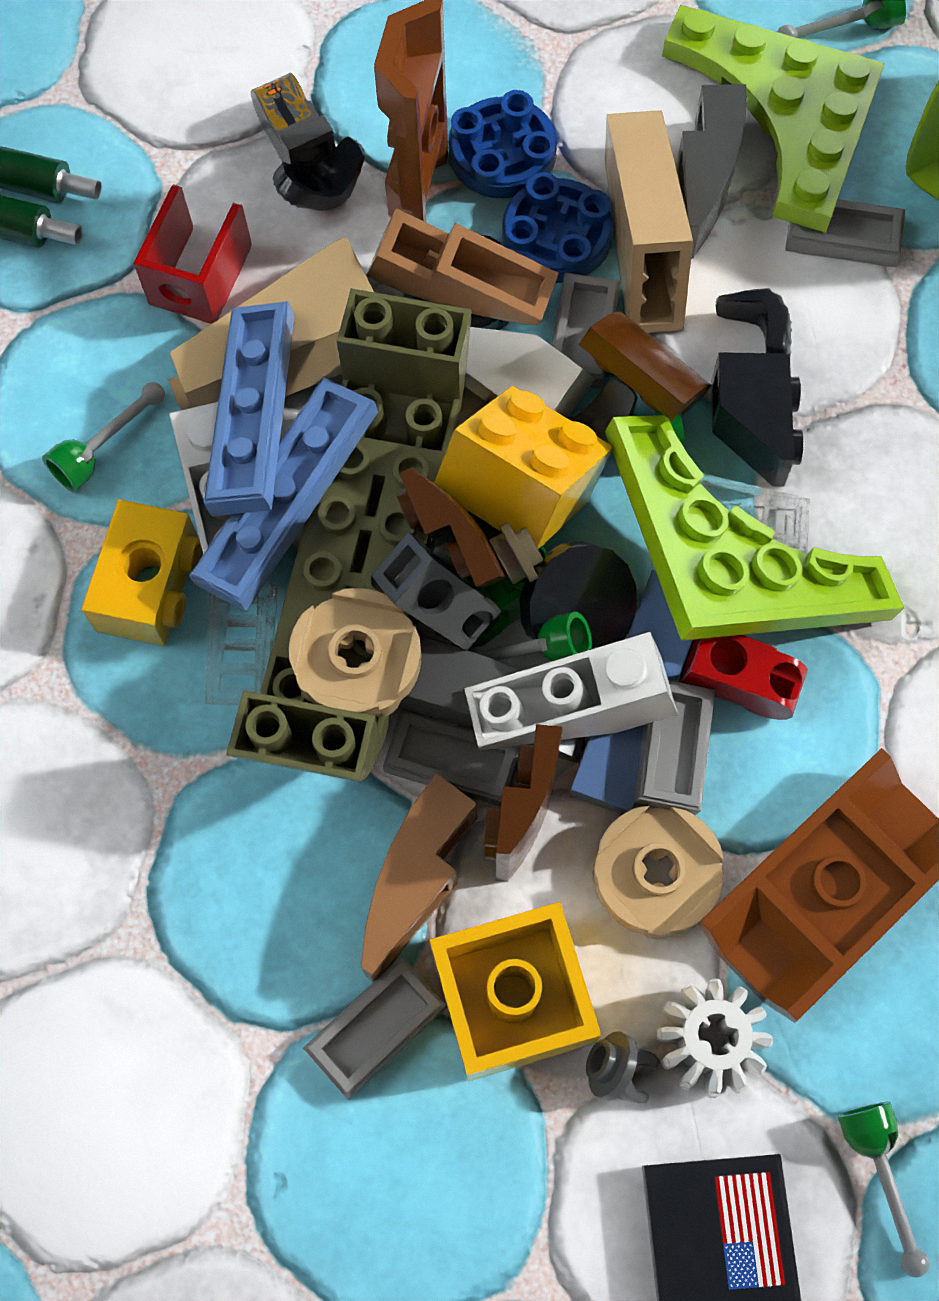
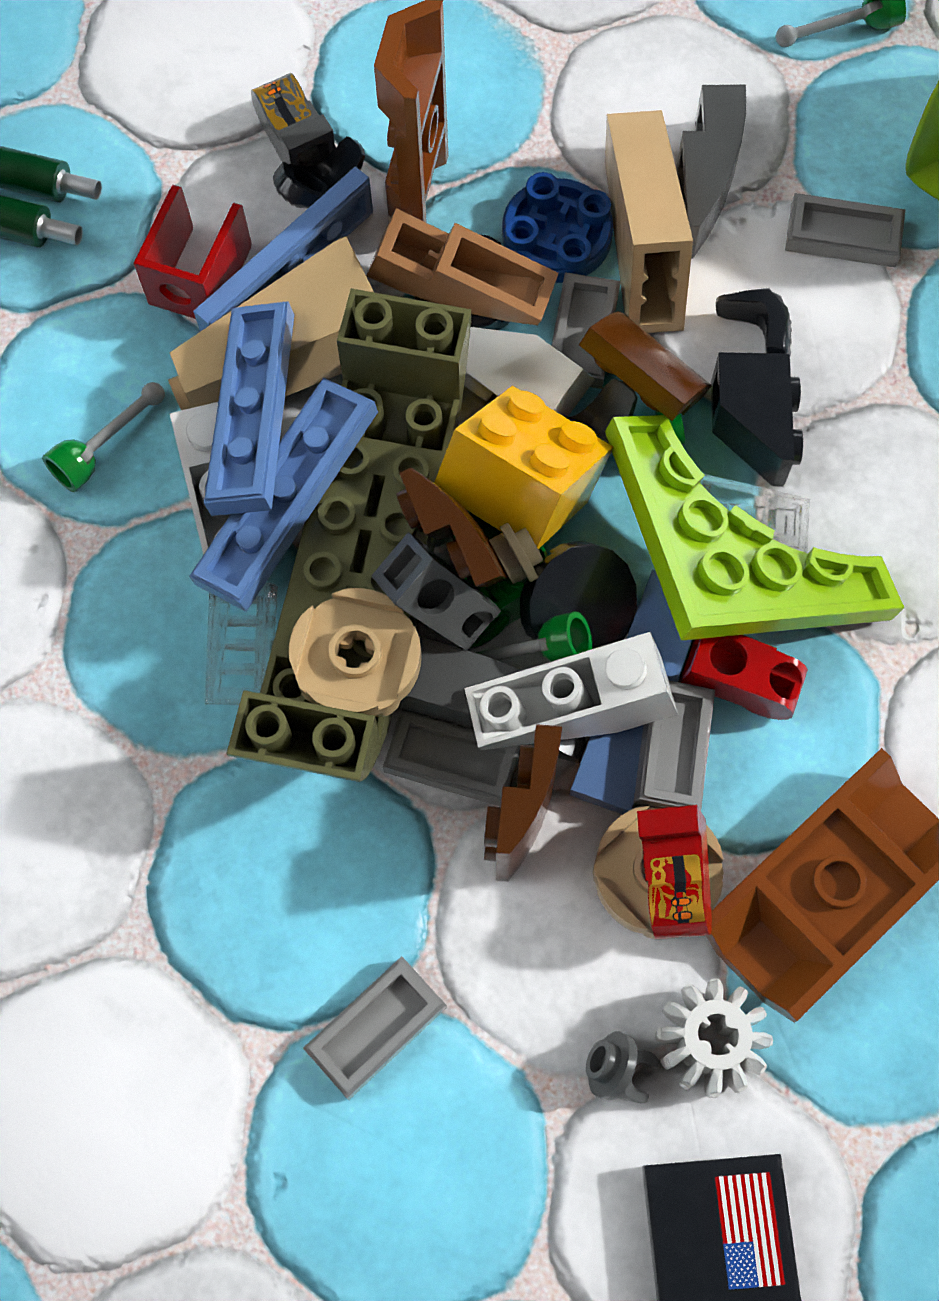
(136, 540): yellow brick -> none
(324, 222): none -> medium blue tile
(415, 873): medium nougat slope -> none
(501, 144): blue tile -> none
(515, 991): yellow brick -> none
(676, 871): none -> red leg
(797, 92): lime plate -> none
(872, 1134): hinge -> none

